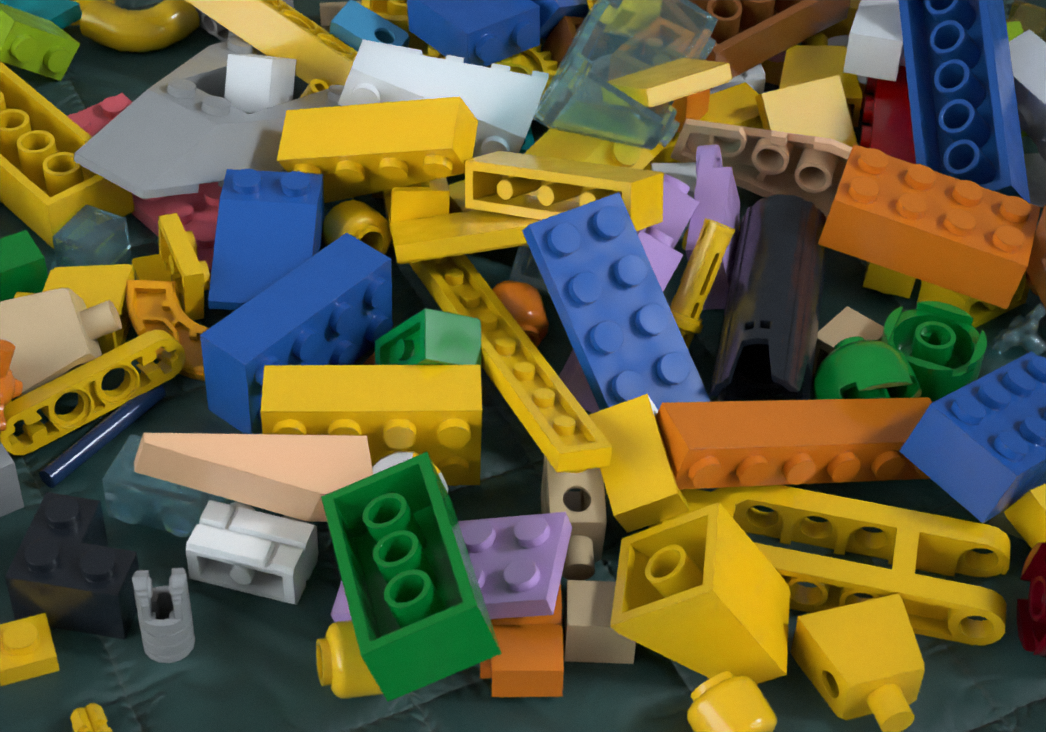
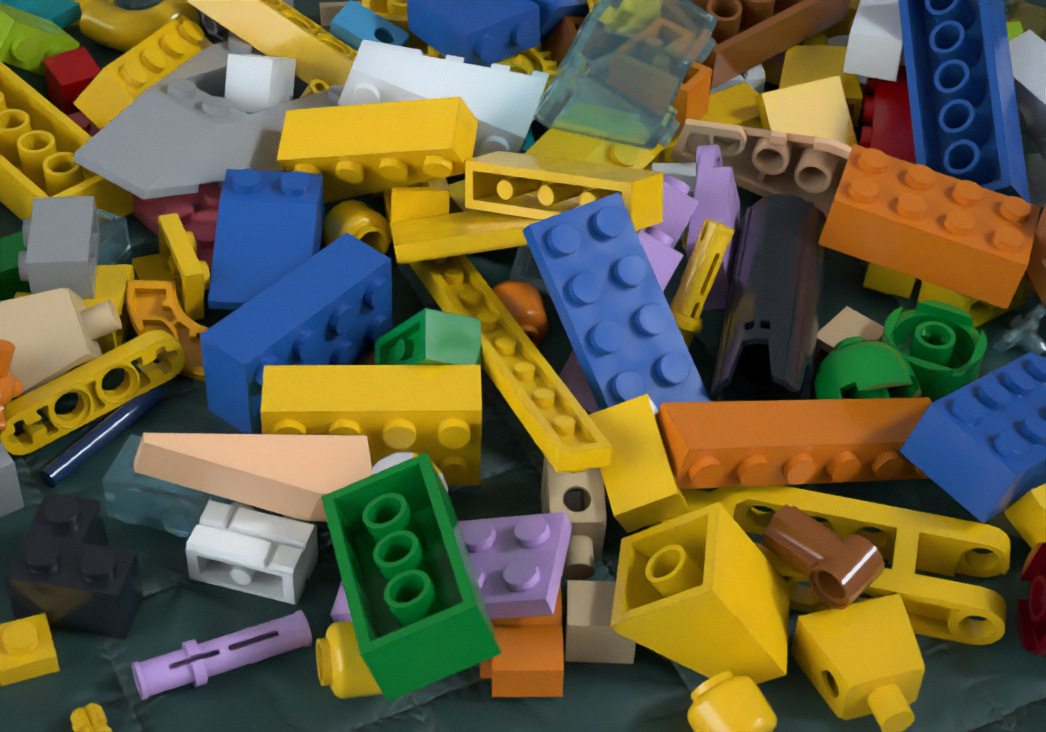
(61, 245): none -> light grey brick
(69, 76): none -> red brick
(140, 69): none -> yellow brick
(164, 616): light grey hinge -> none
(221, 654): none -> lavender pin
(673, 80): yellow tile -> none
(834, 565): none -> dark orange piece

